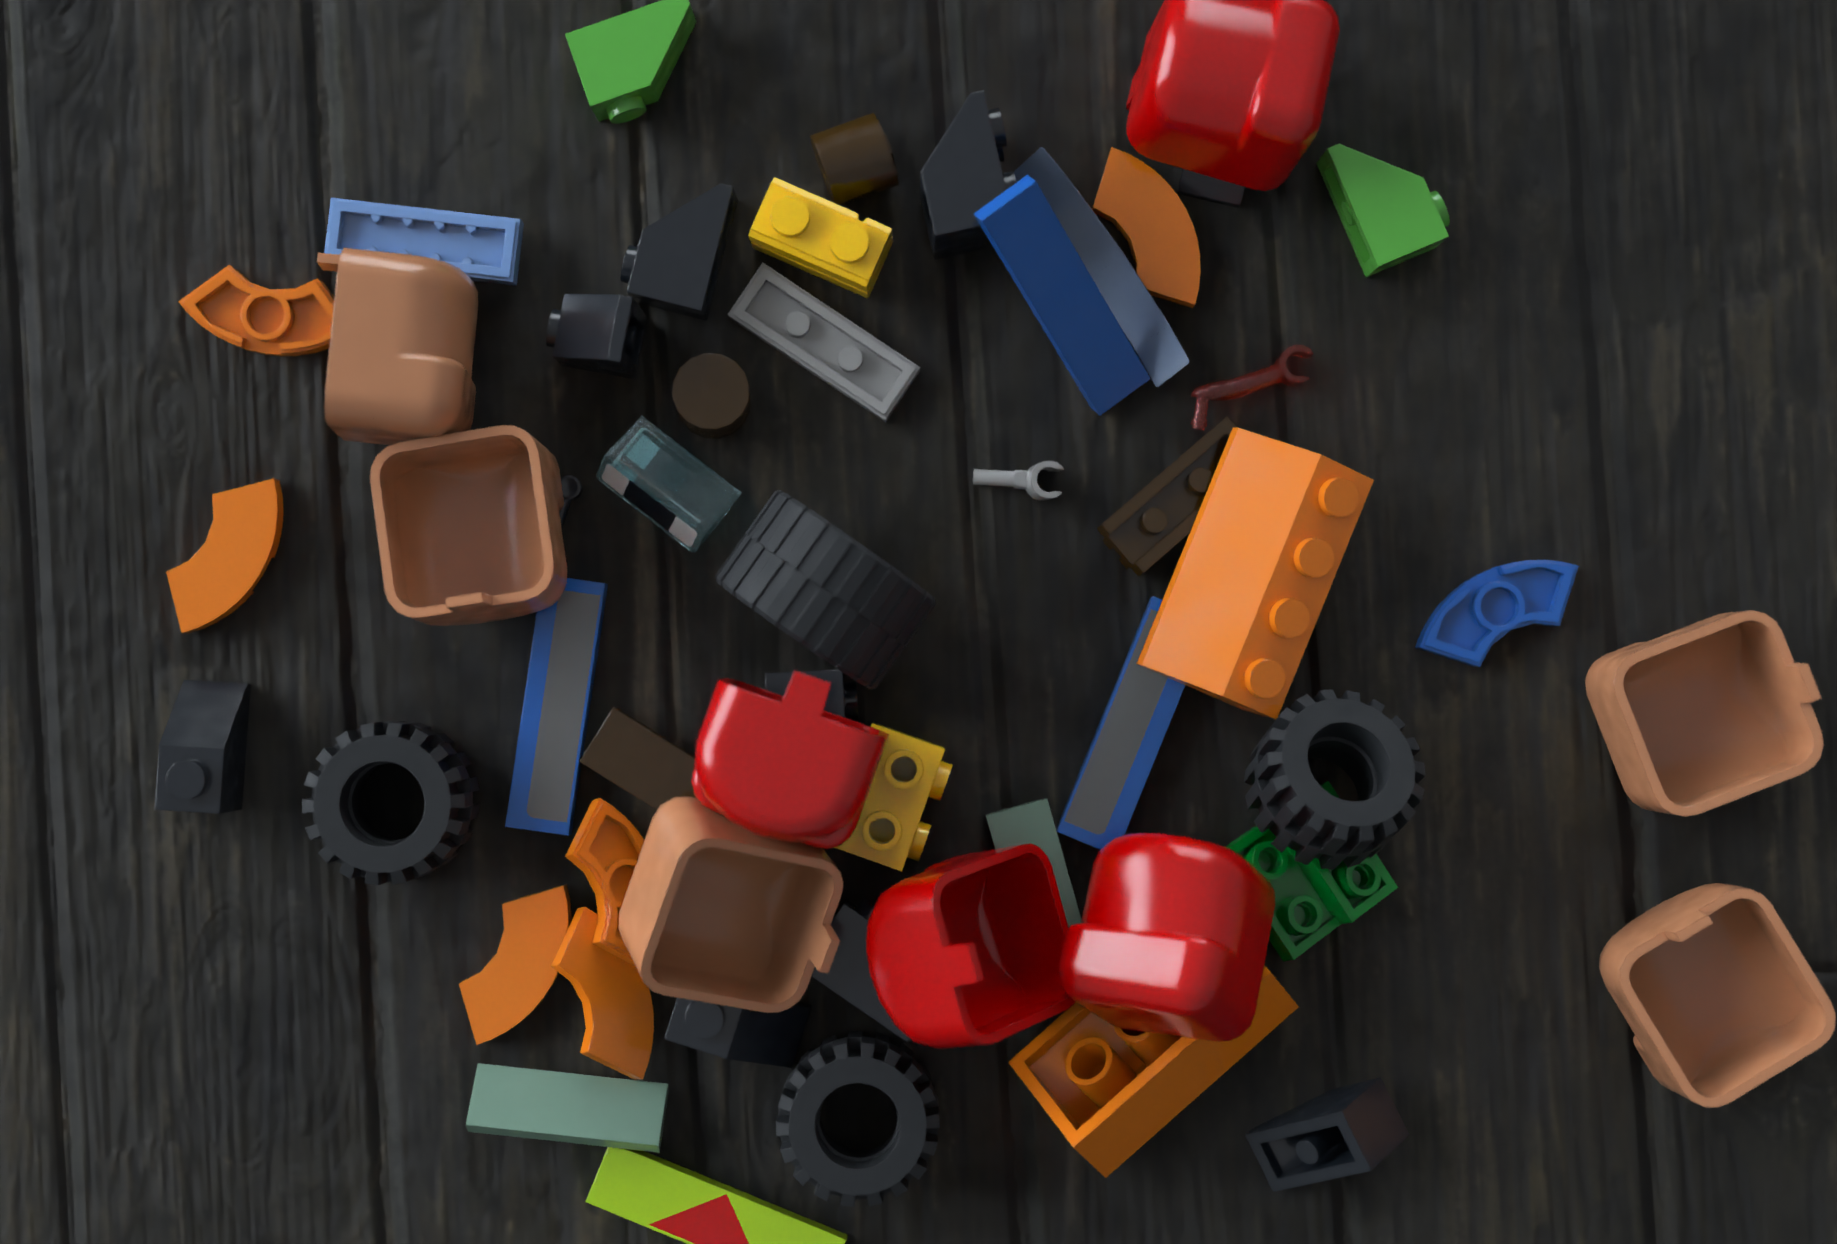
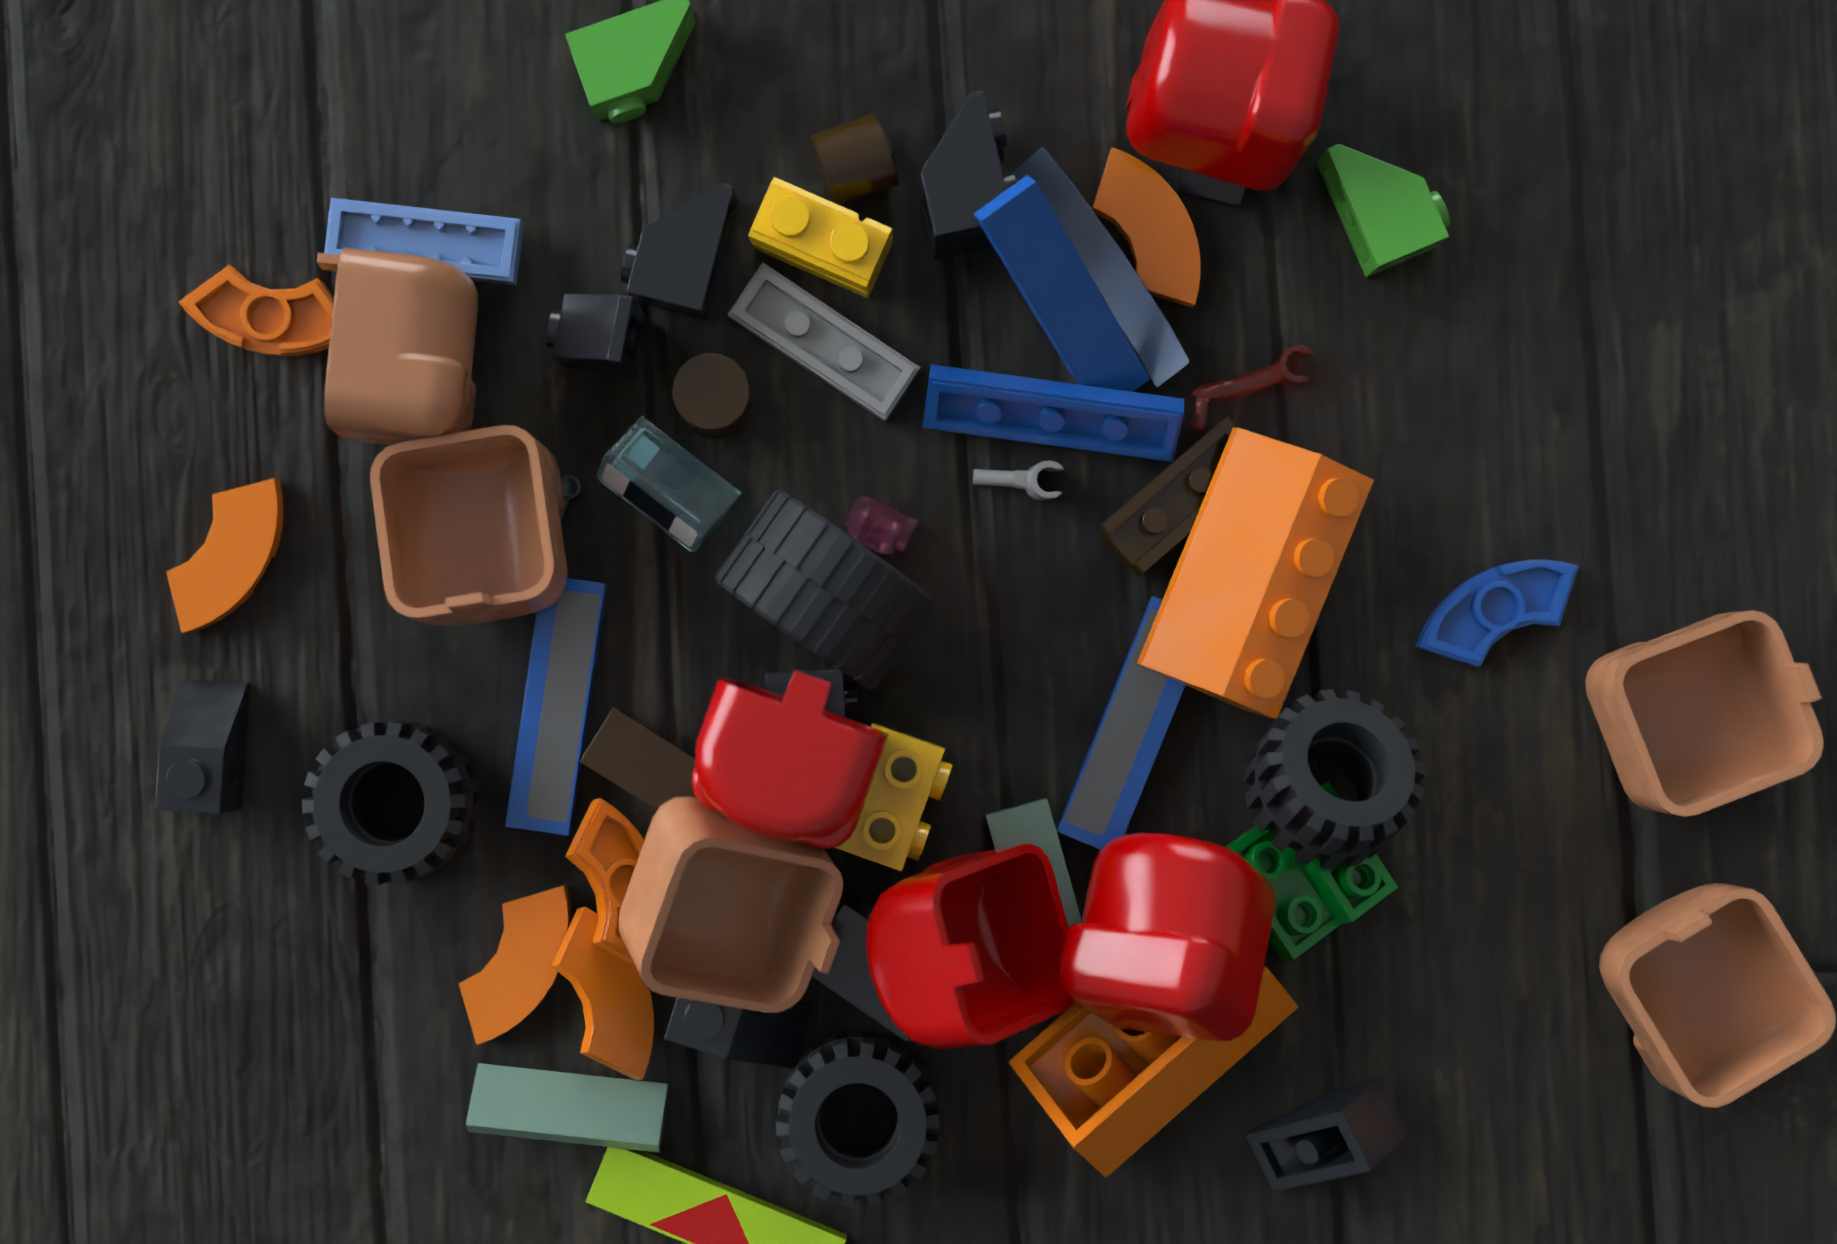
(879, 526): none -> clear pink plate
(1053, 413): none -> blue tile

